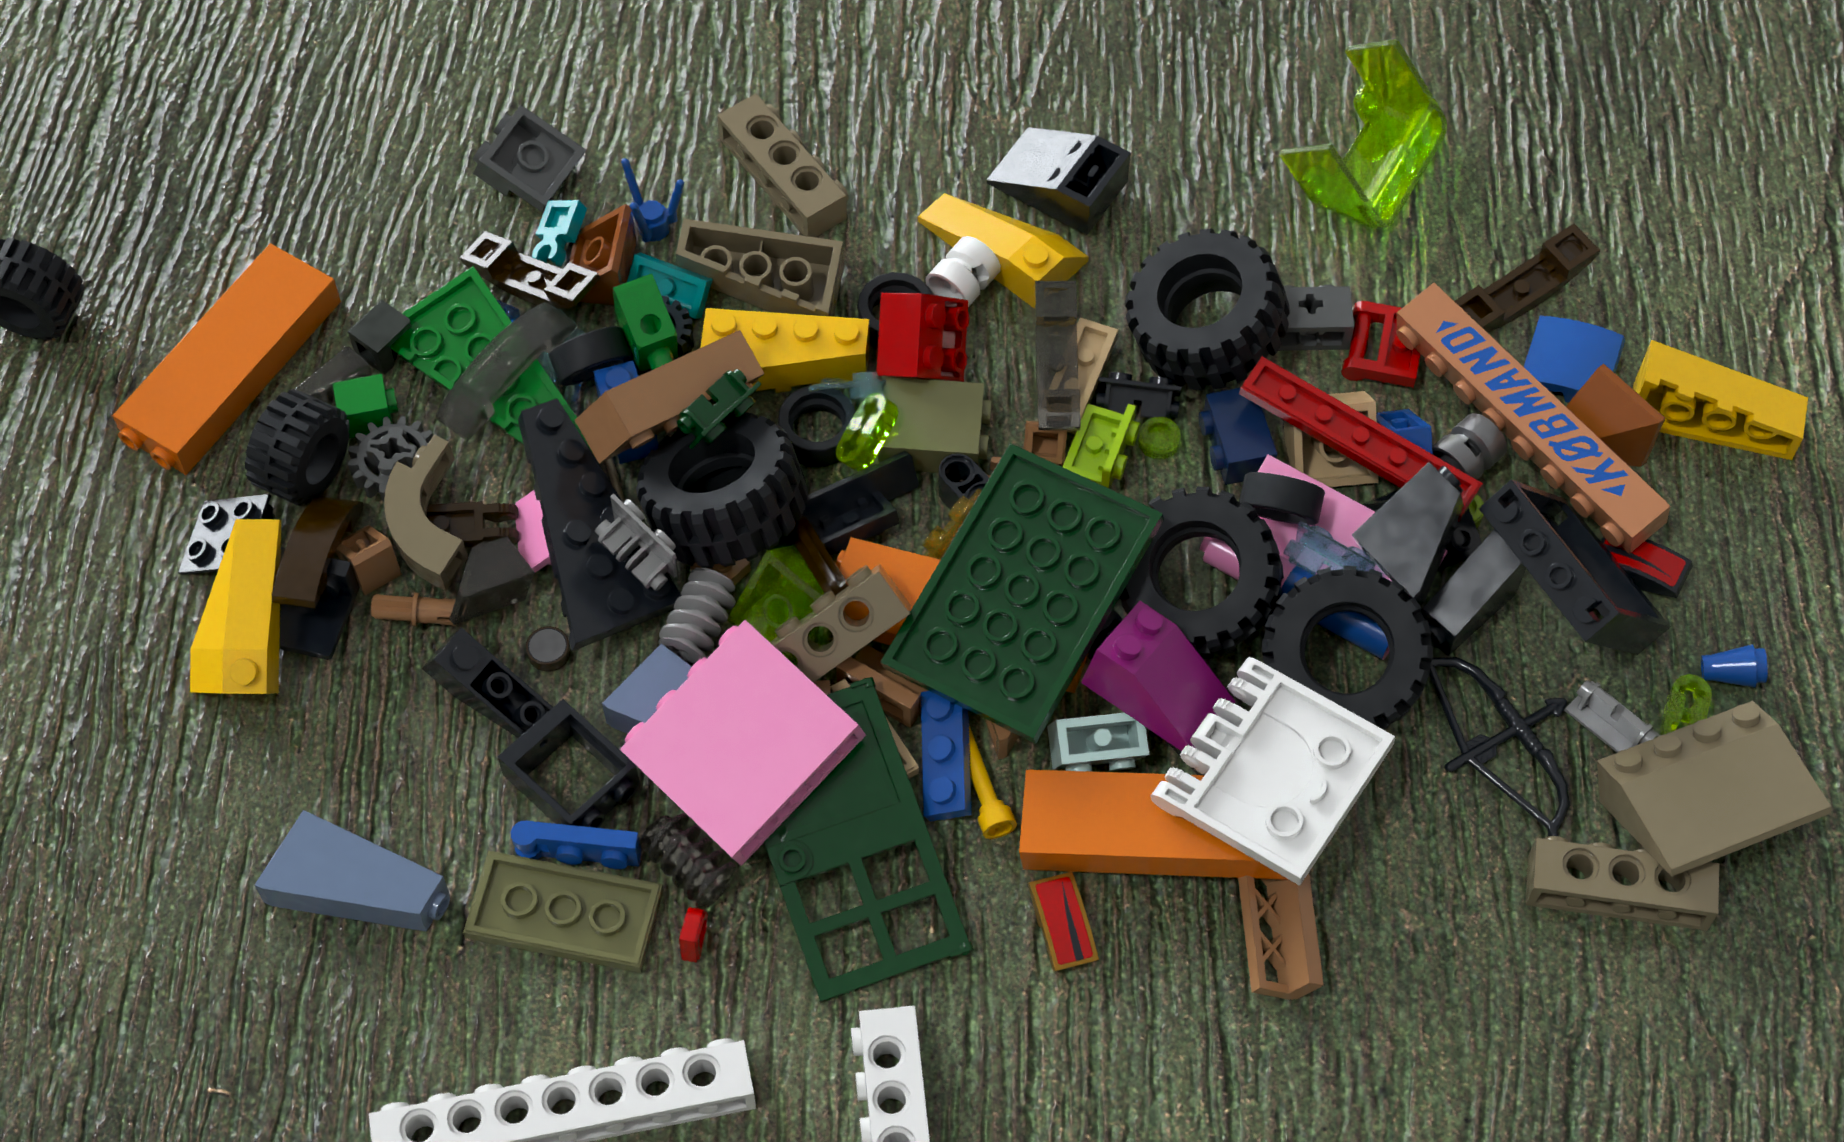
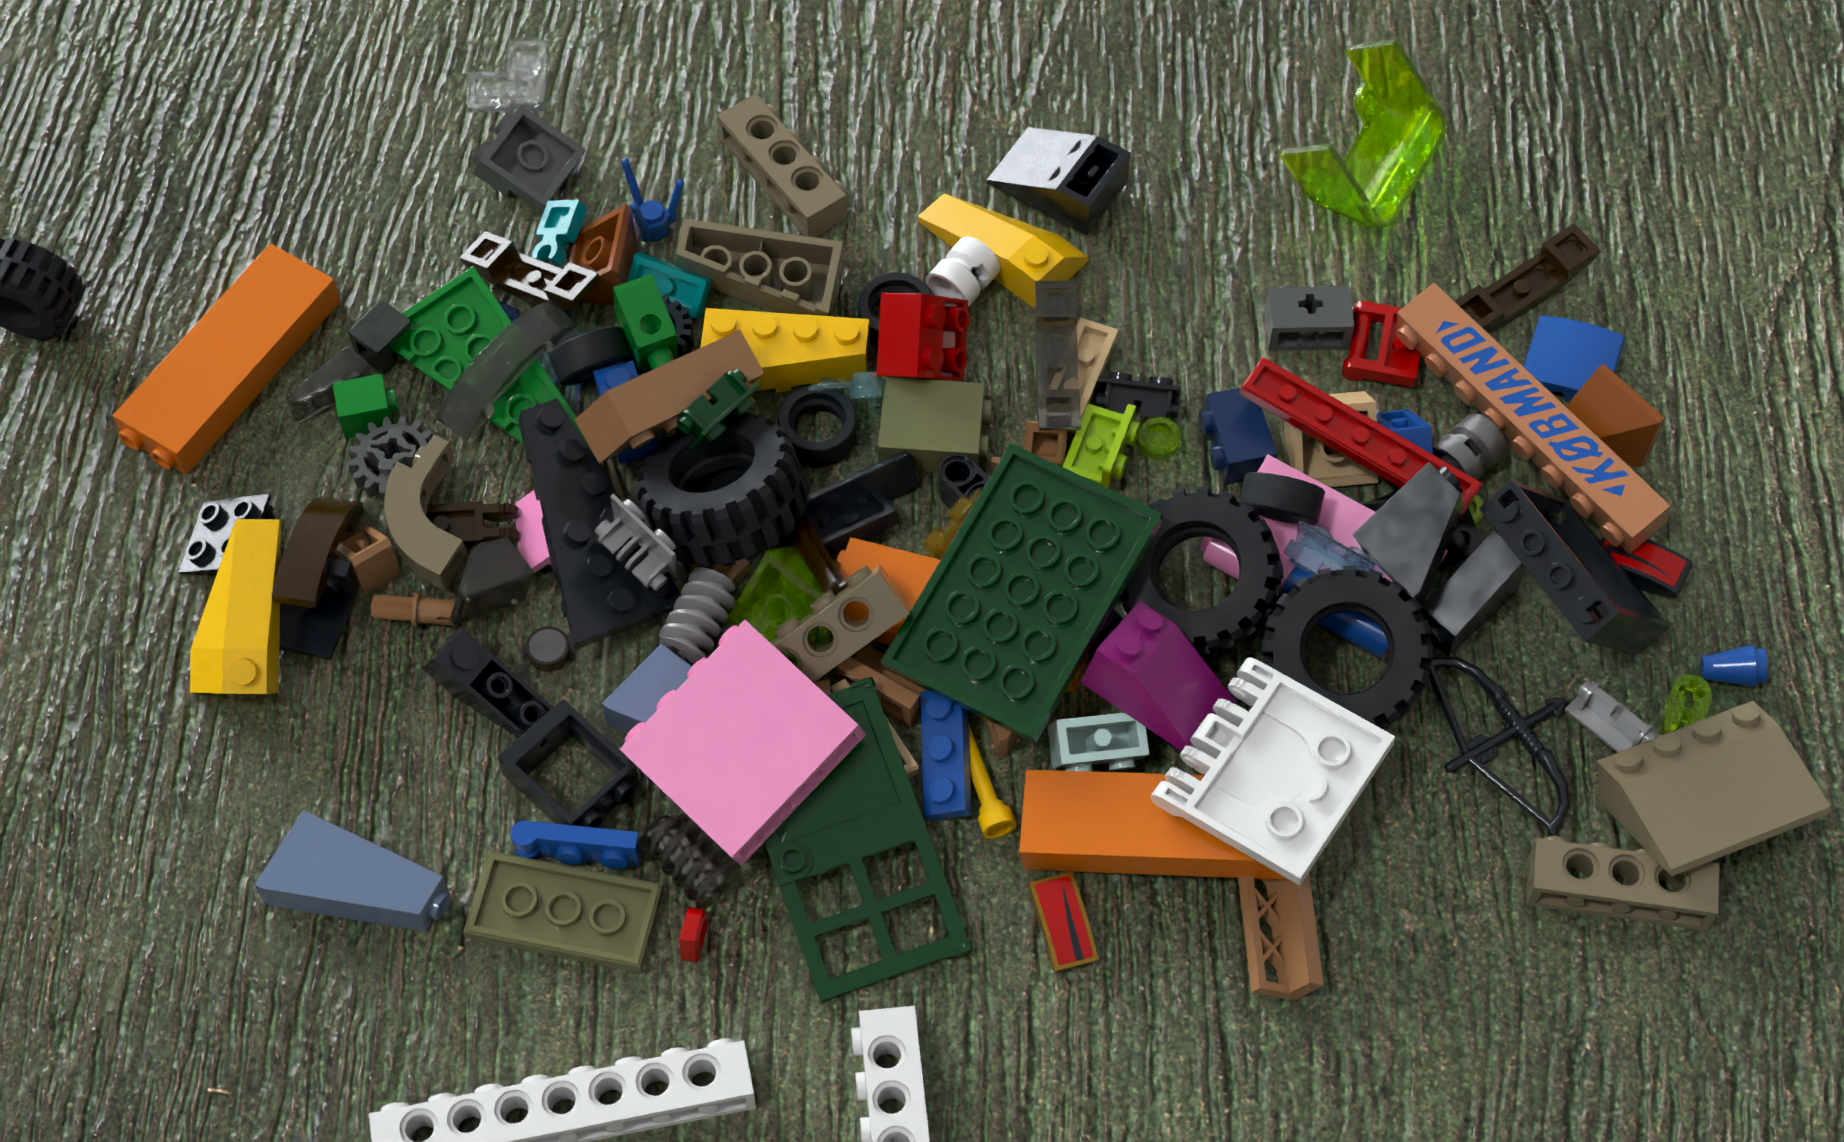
(297, 447): black tyre -> none
(520, 85): none -> clear plate
(867, 432): clear neon green beam -> none
(1195, 268): black tyre -> none
(1720, 404): yellow wedge -> none

